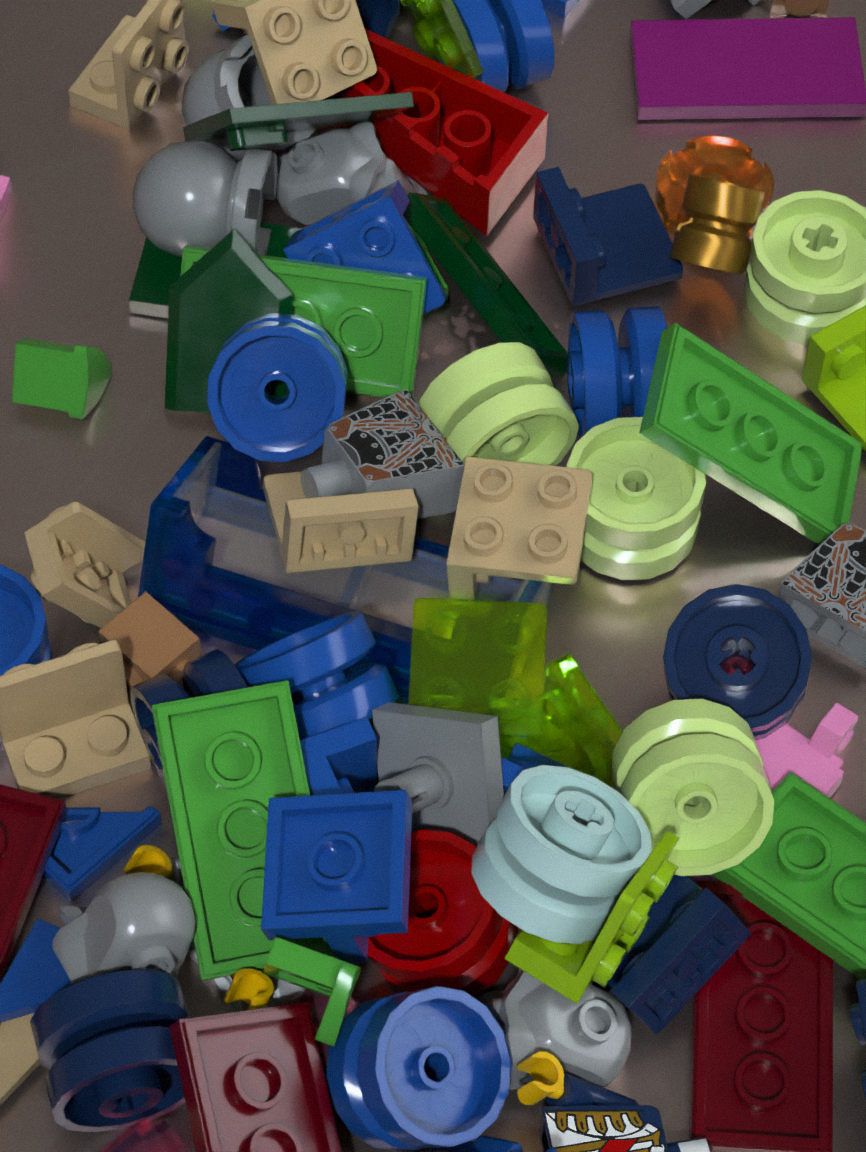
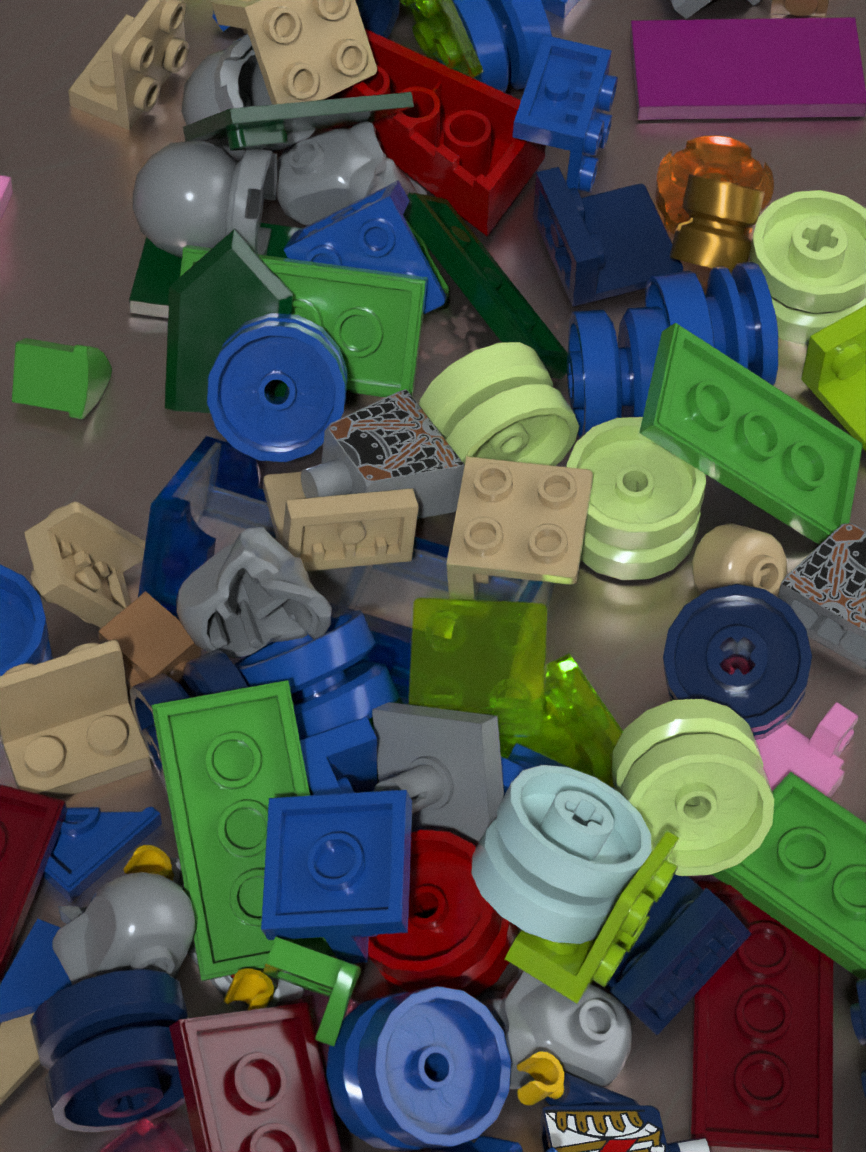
(251, 598): none -> light grey head
(567, 103): none -> blue bracket
(731, 317): none -> blue wheel
(739, 556): none -> tan head

